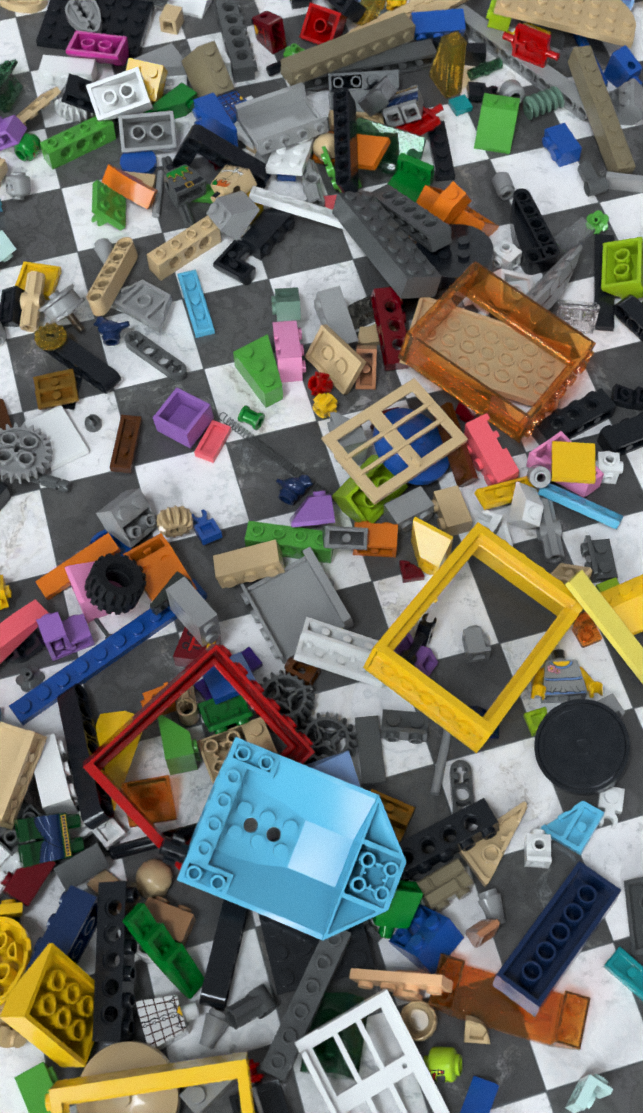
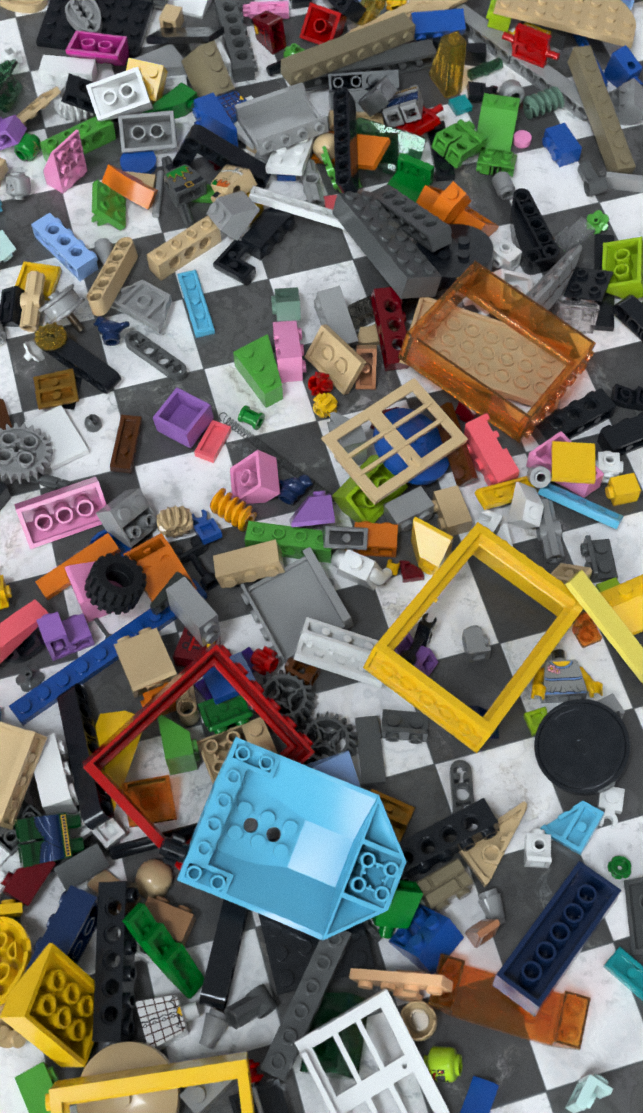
(11, 53): none -> white gear
(33, 351): none -> white plant
(61, 512): none -> bright pink slope
(65, 246): none -> light blue brick
(66, 164): none -> bright pink slope
(145, 661): none -> tan slope
(185, 35): none -> black tile
(208, 579): none -> black bar
(231, 511): none -> light orange piece
(255, 478): none -> bright pink slope
(264, 660): none -> red gear
(277, 7): none -> bright pink hinge
(362, 569): none -> white torso
(440, 764): light grey bar -> none
(459, 142): none -> bright green hips
(475, 1031): tan tile -> none
(489, 156): none -> bright green hinge
(522, 139): none -> bright pink tile
(588, 284): none -> black hinge
(619, 861): none -> green plate
(623, 489): none -> yellow brick

